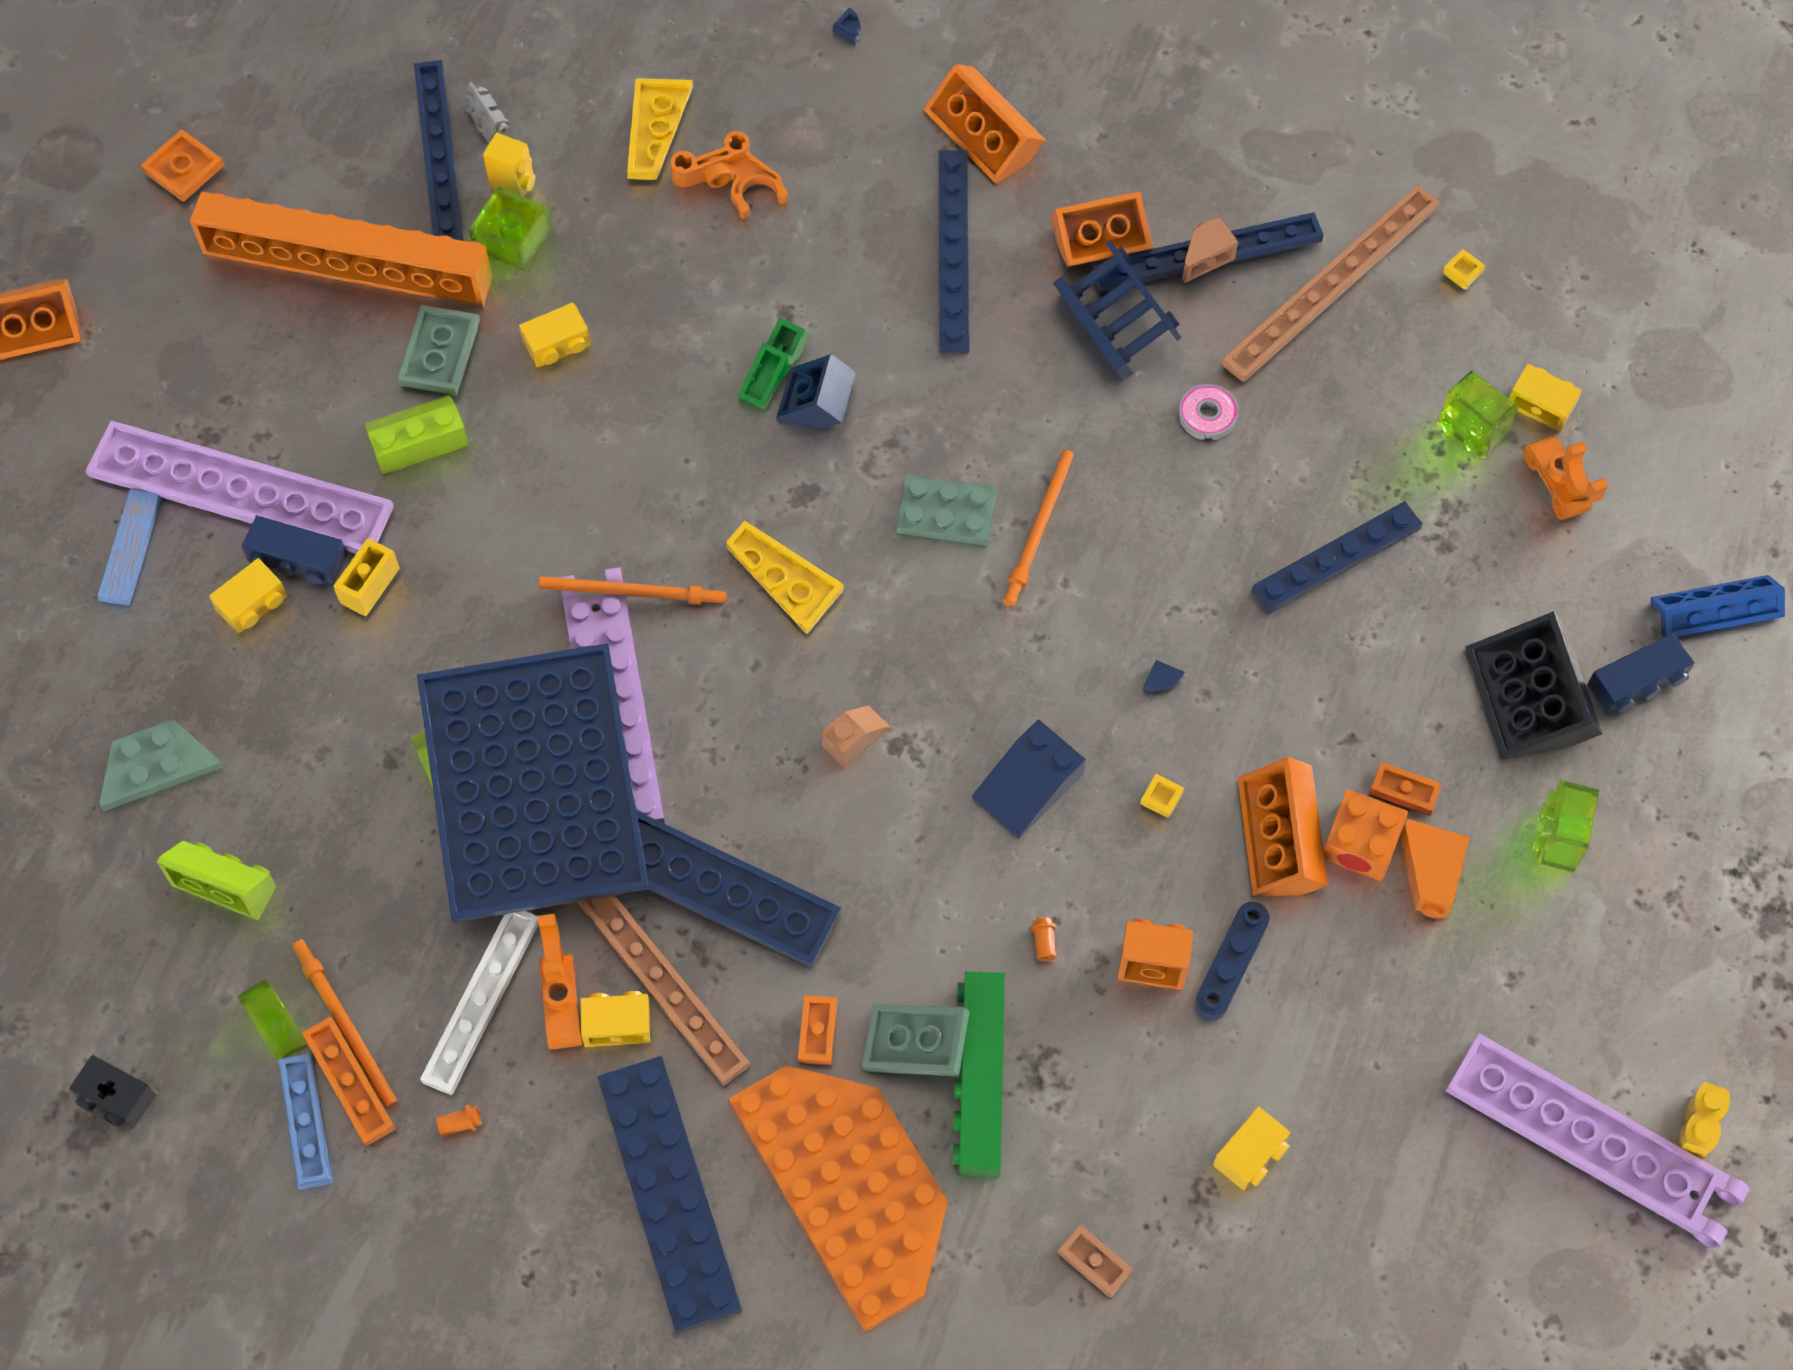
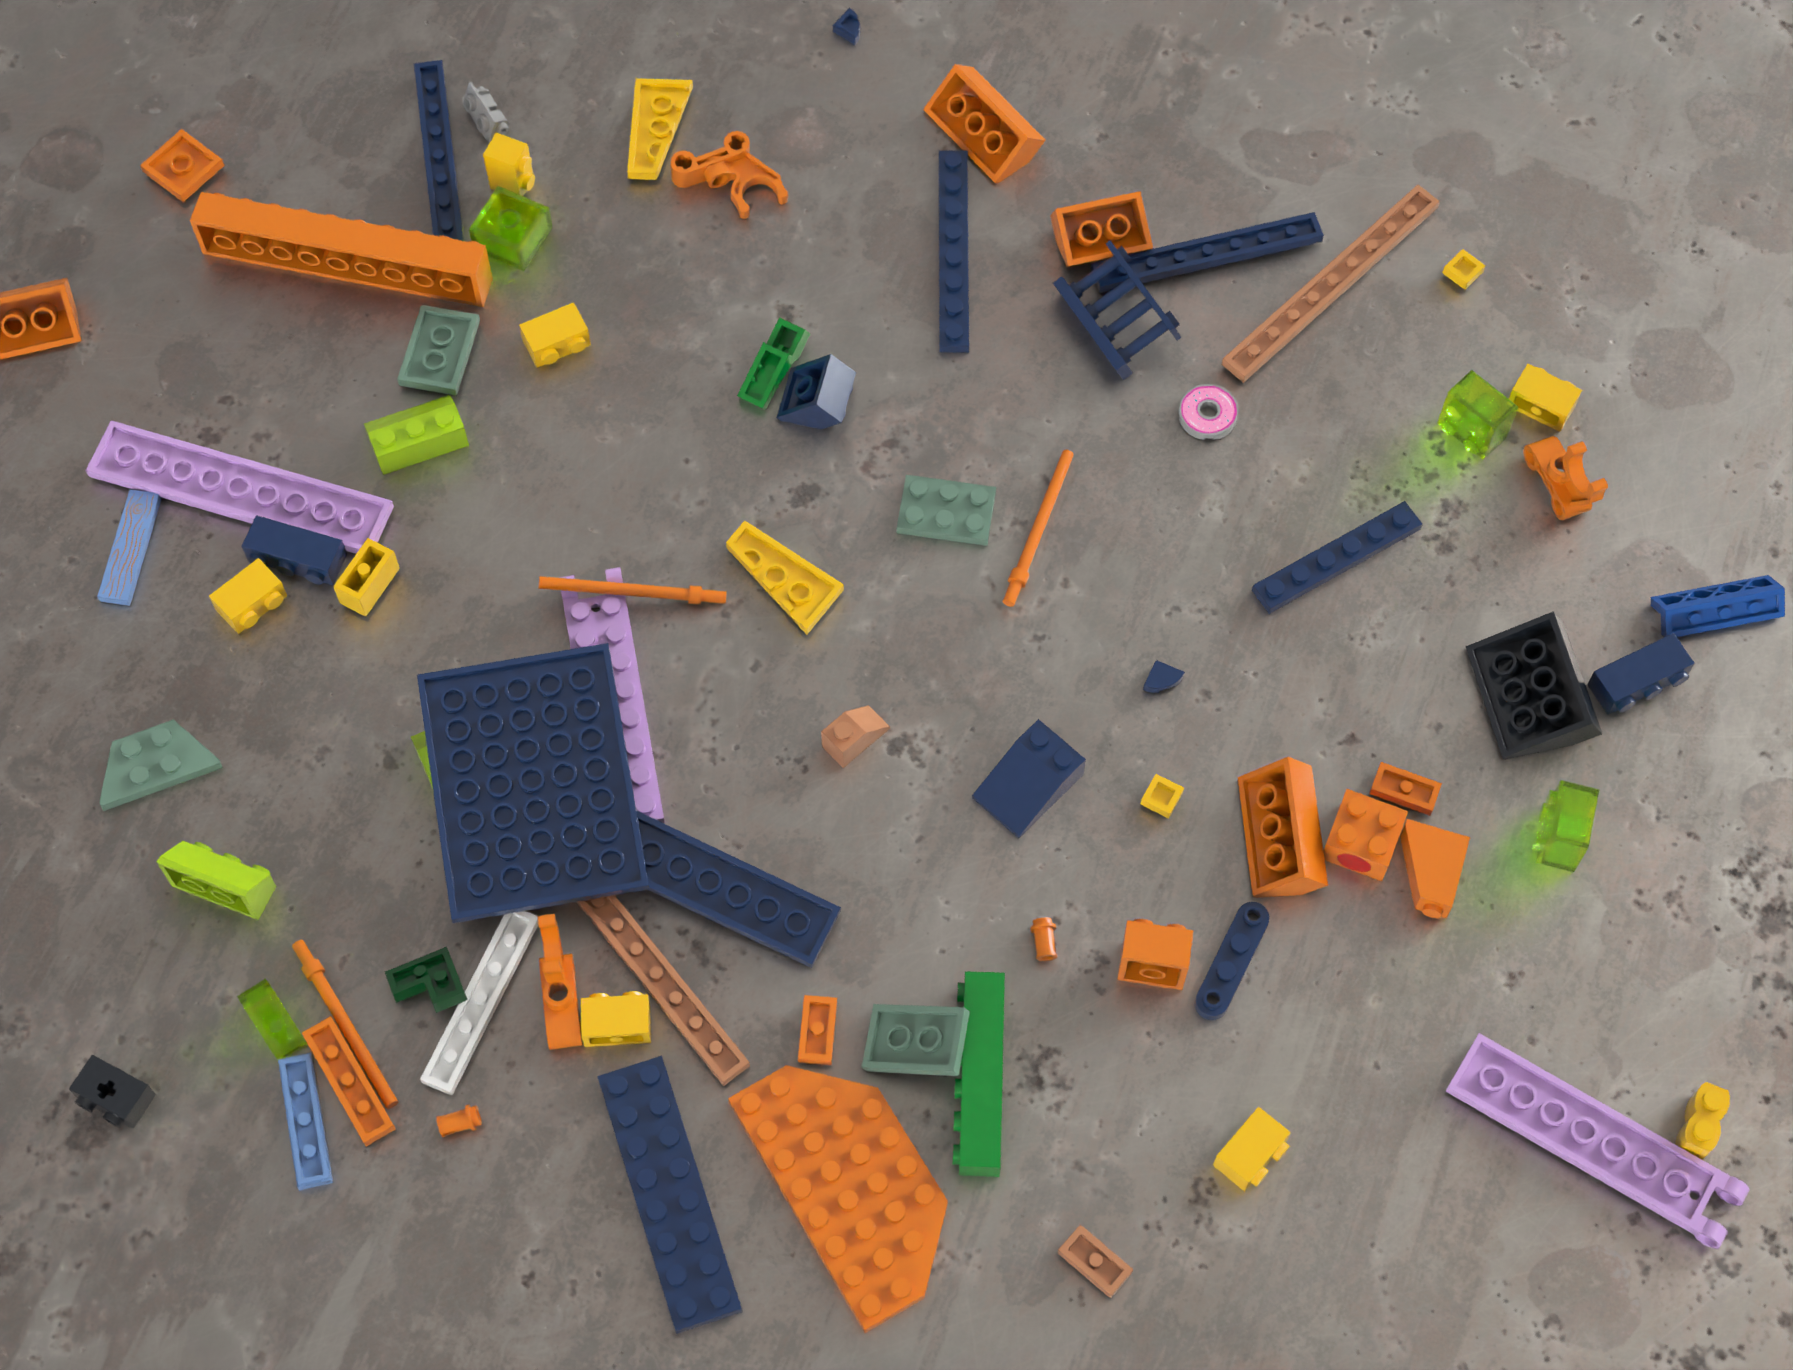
(431, 973): none -> dark green plate
(1209, 248): nougat slope -> none

